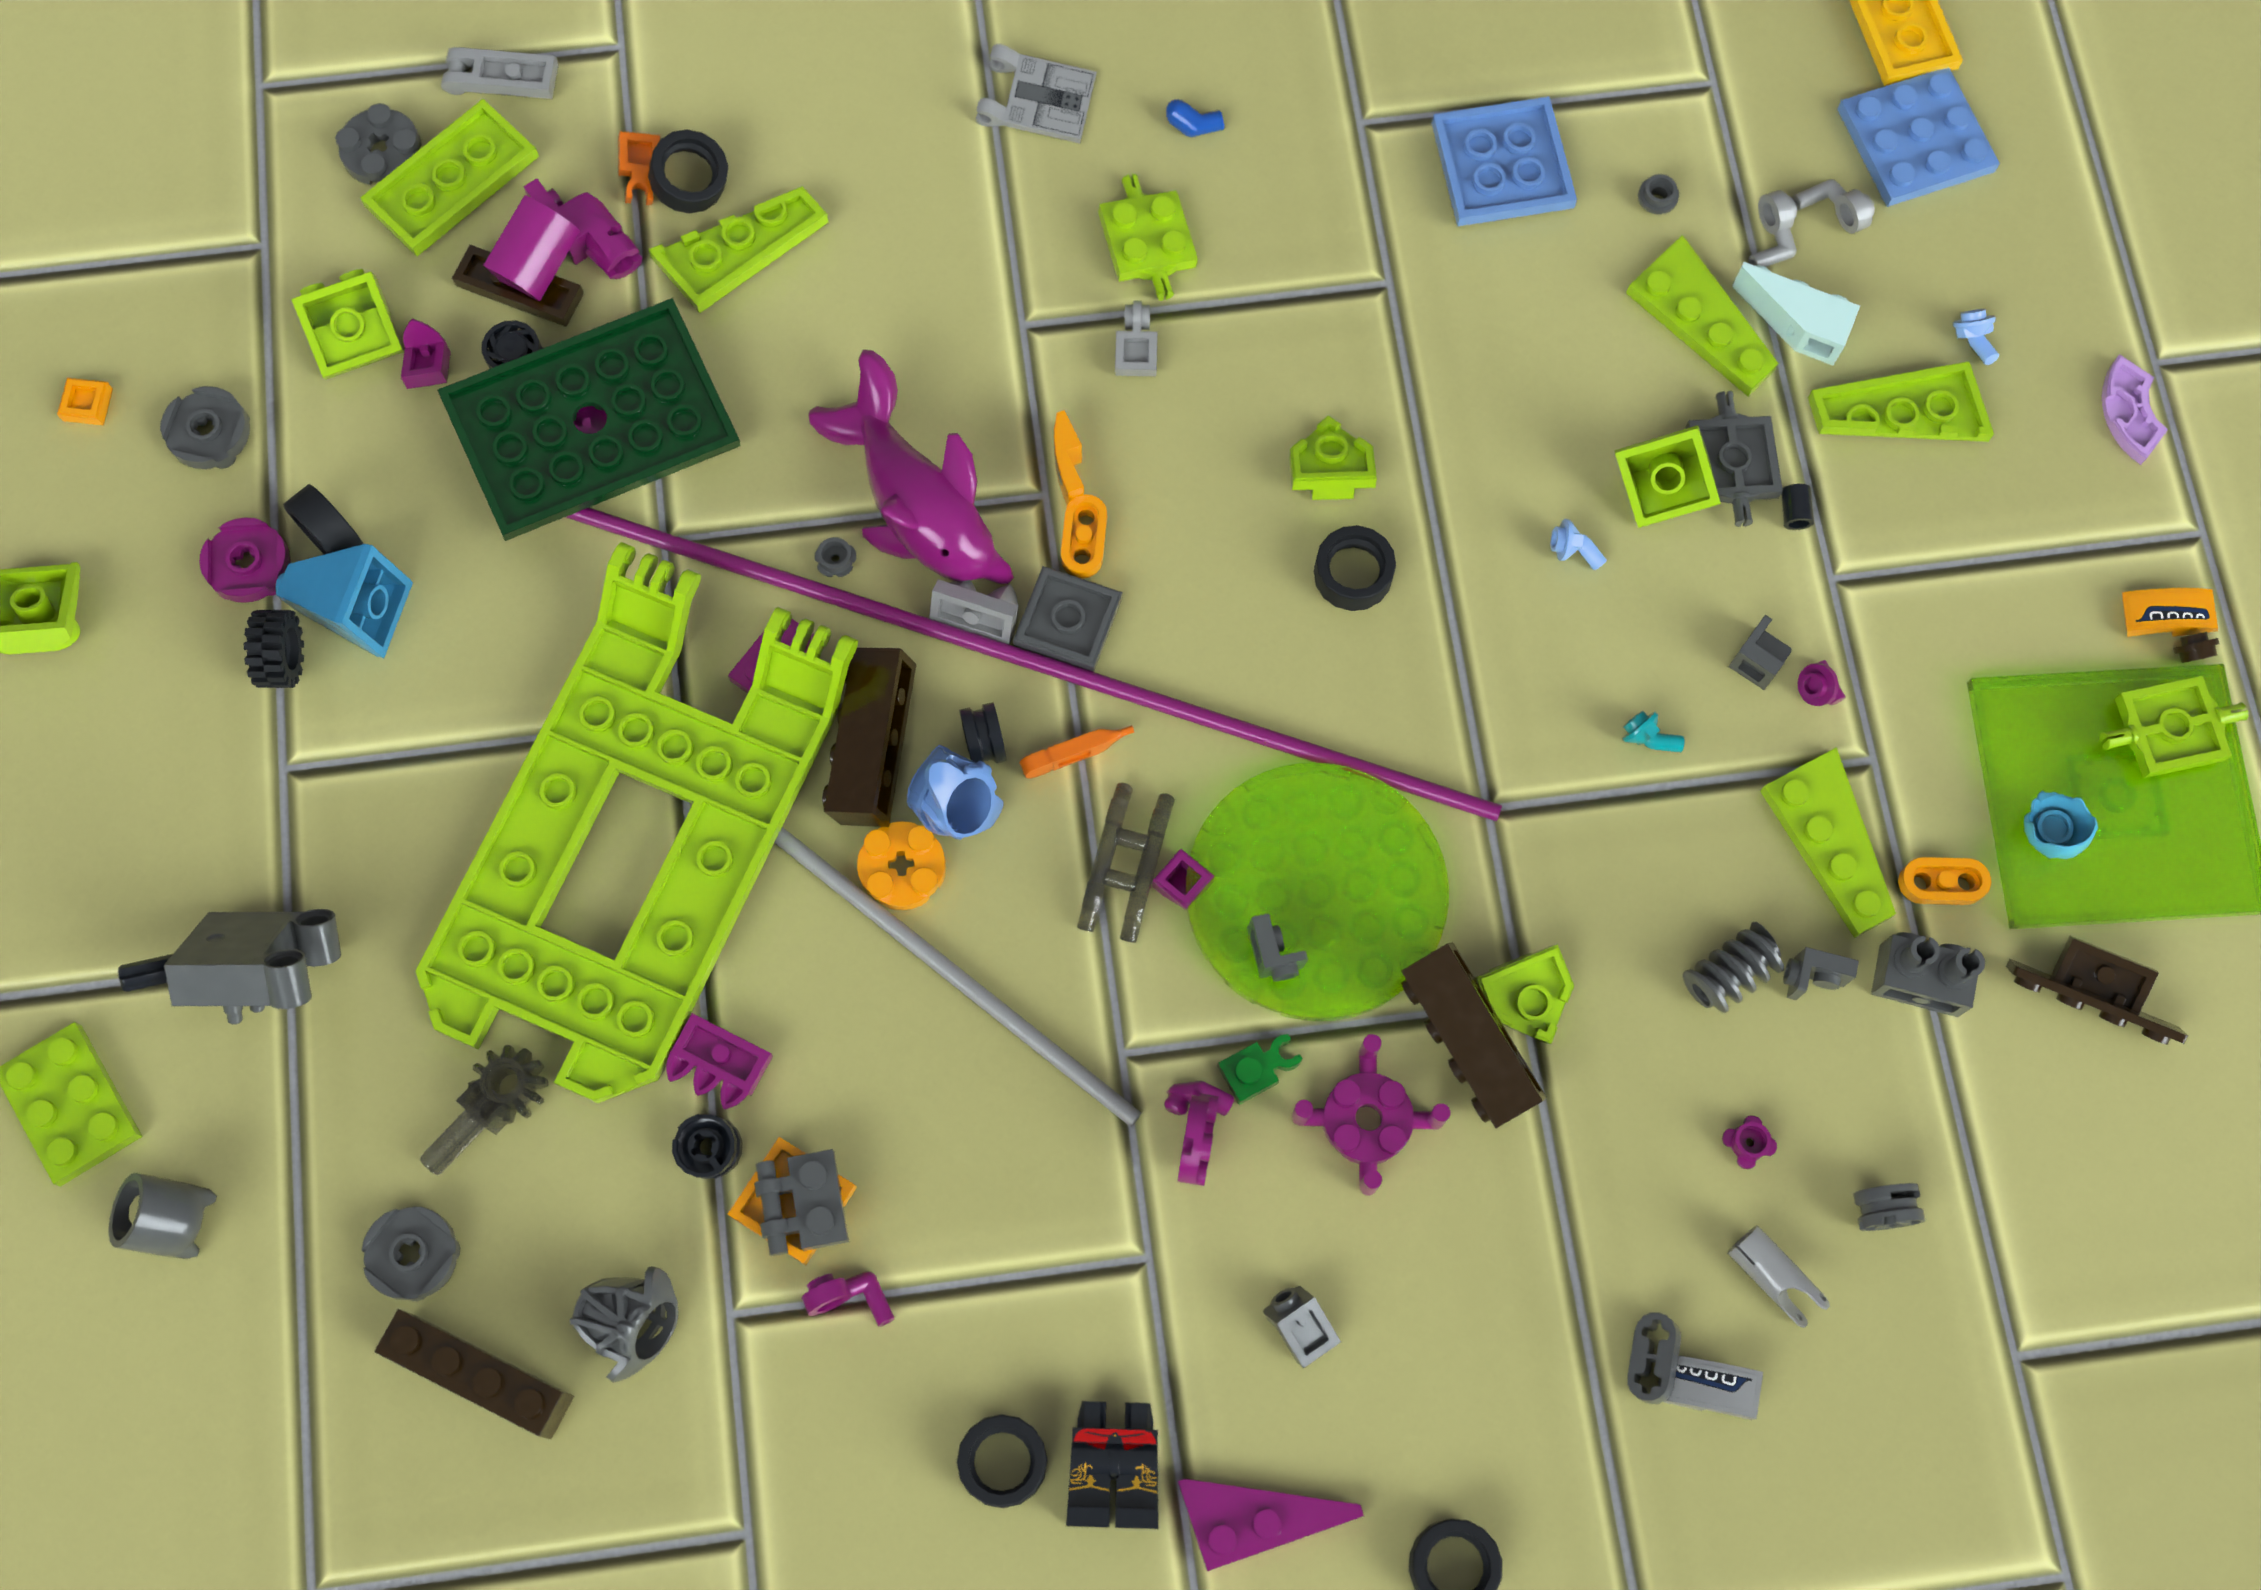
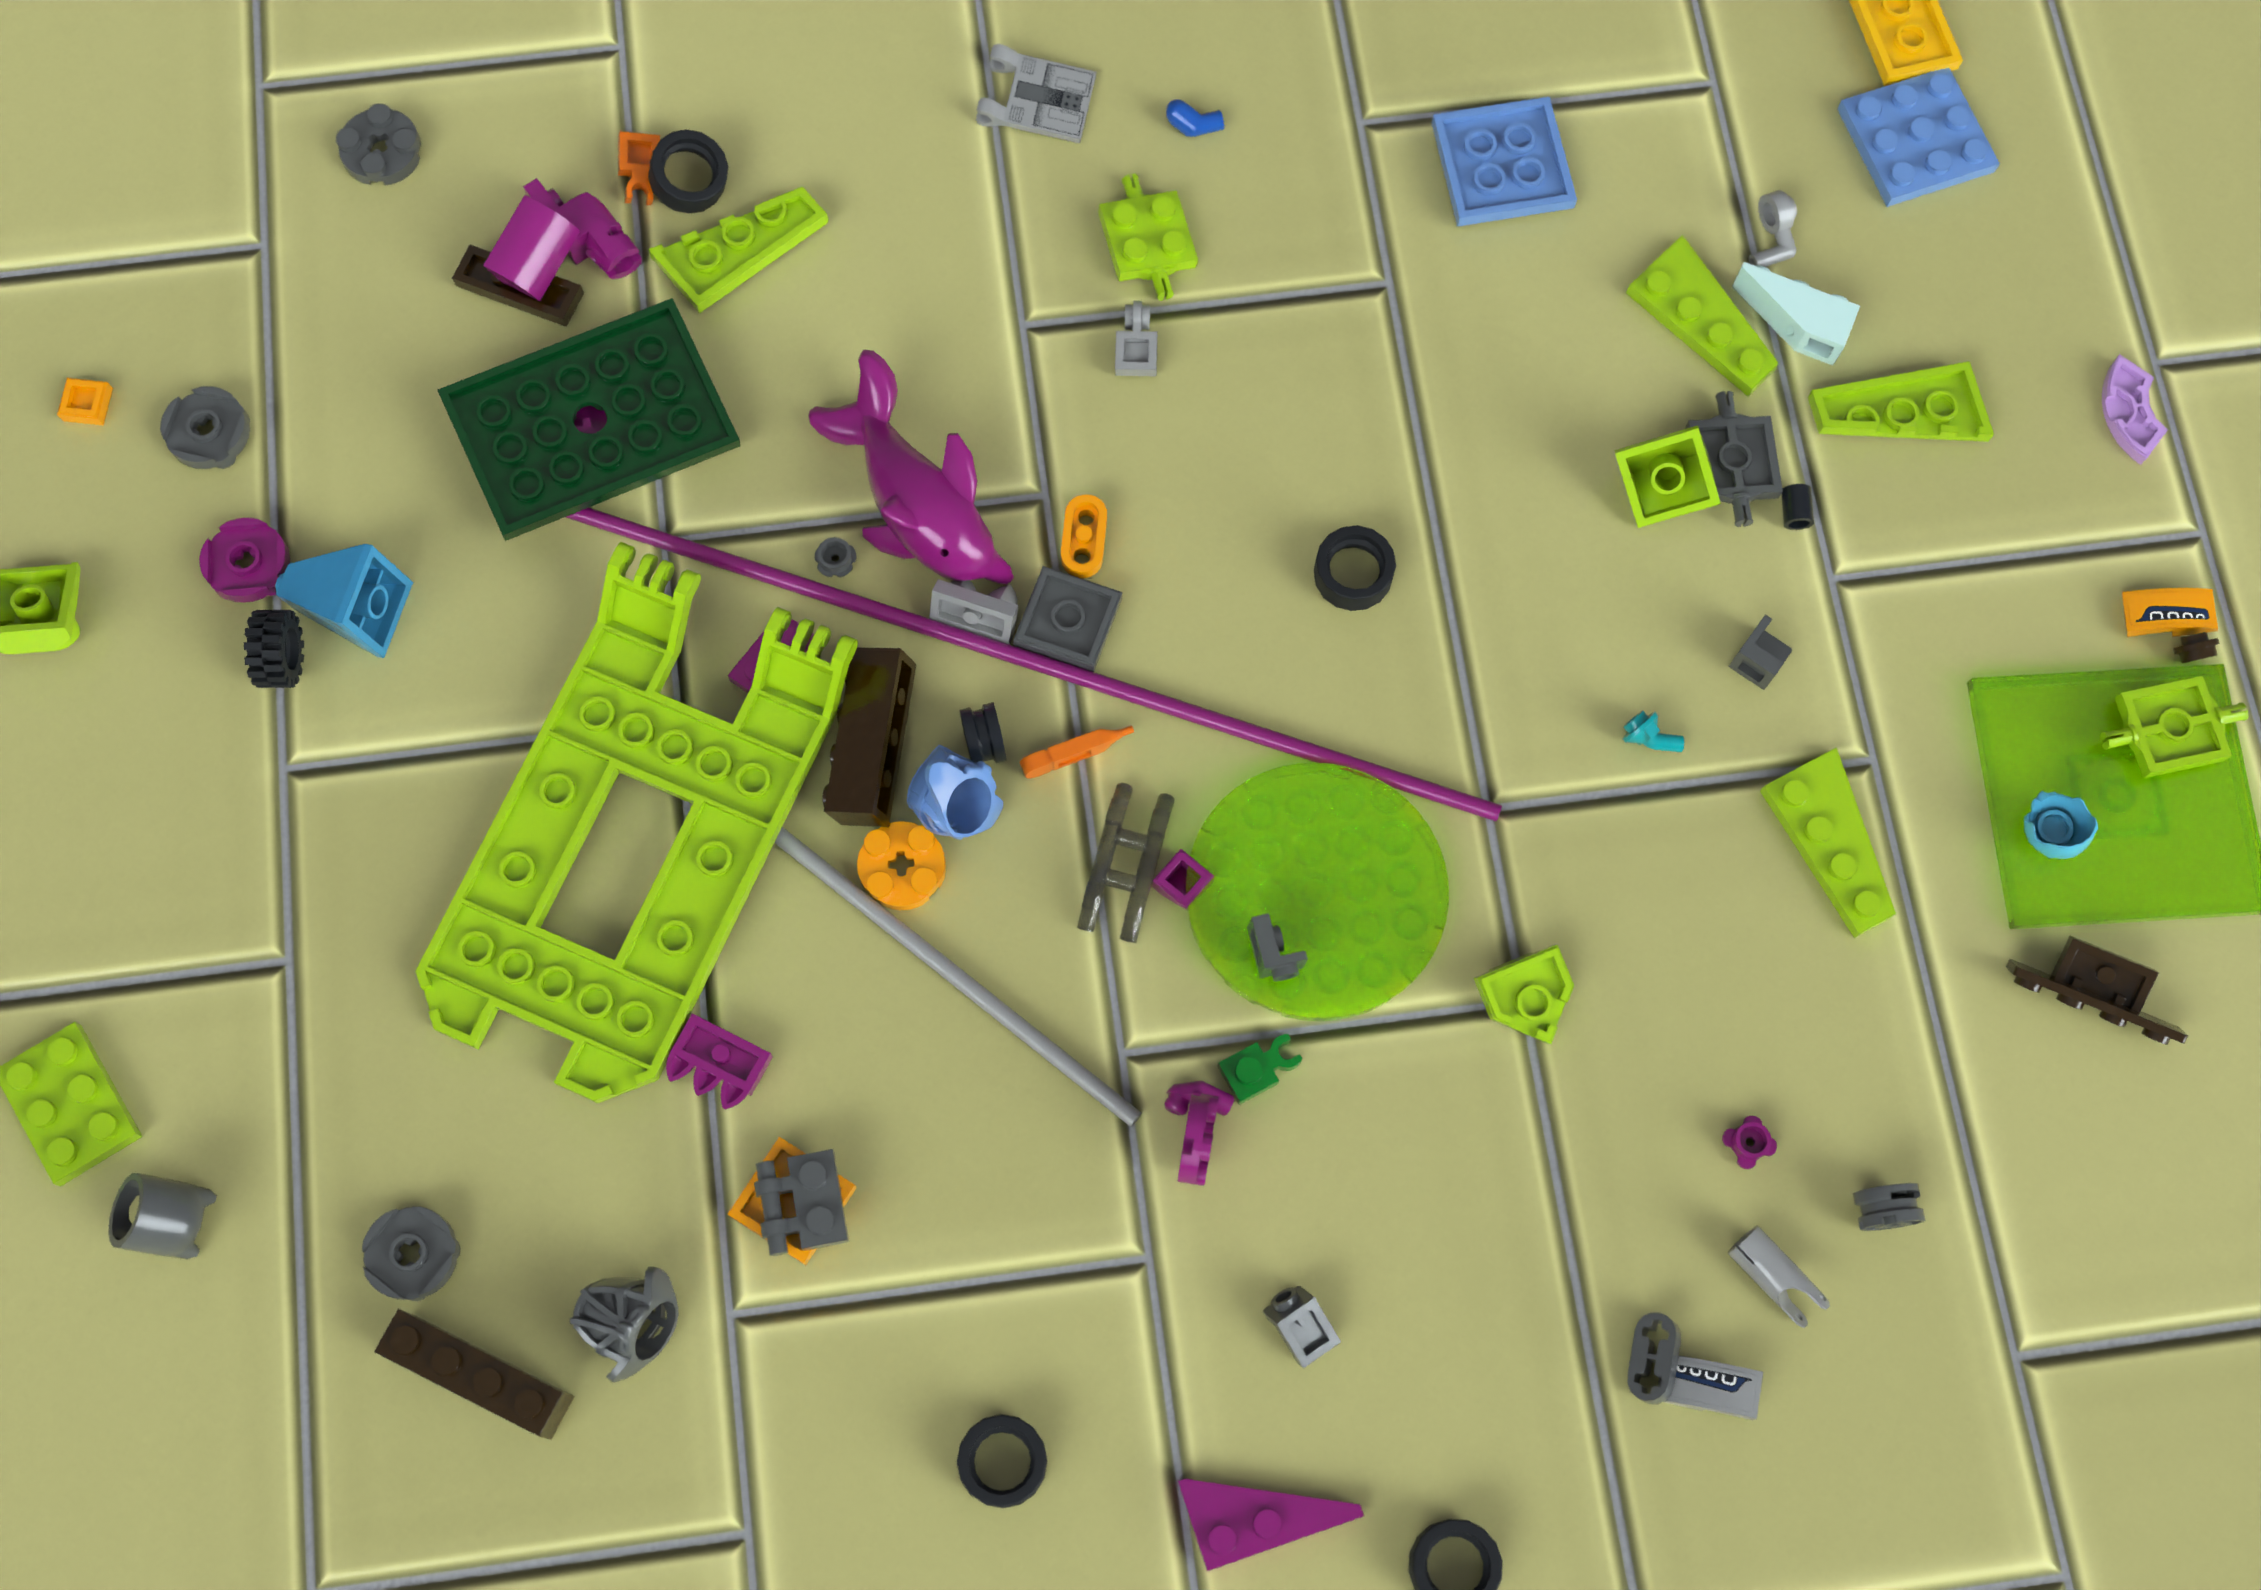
(243, 961): dark grey piece -> none
(321, 521): black tyre -> none
(347, 323): lime plate -> none
(425, 356): magenta plate -> none
(449, 177): lime plate -> none
(486, 1105): clear smoke gear -> none
(500, 73): light grey plate -> none
(508, 342): black wheel -> none
(725, 1149): black wheel -> none
(828, 1293): magenta plate -> none
(1067, 454): light orange slope -> none
(1117, 1455): black hips -> none
(1332, 463): lime plate -> none
(1384, 1096): magenta plate -> none
(1473, 1034): dark brown brick -> none
(1567, 540): light blue plate -> none
(1660, 185): dark grey plate -> none
(1734, 968): dark grey piece -> none
(1819, 685): magenta plate -> none
(1824, 968): dark grey bracket -> none
(1852, 207): light grey plate -> none
(1927, 974): dark grey brick -> none
(1942, 880): light orange plate -> none
(1974, 326): light blue plate -> none

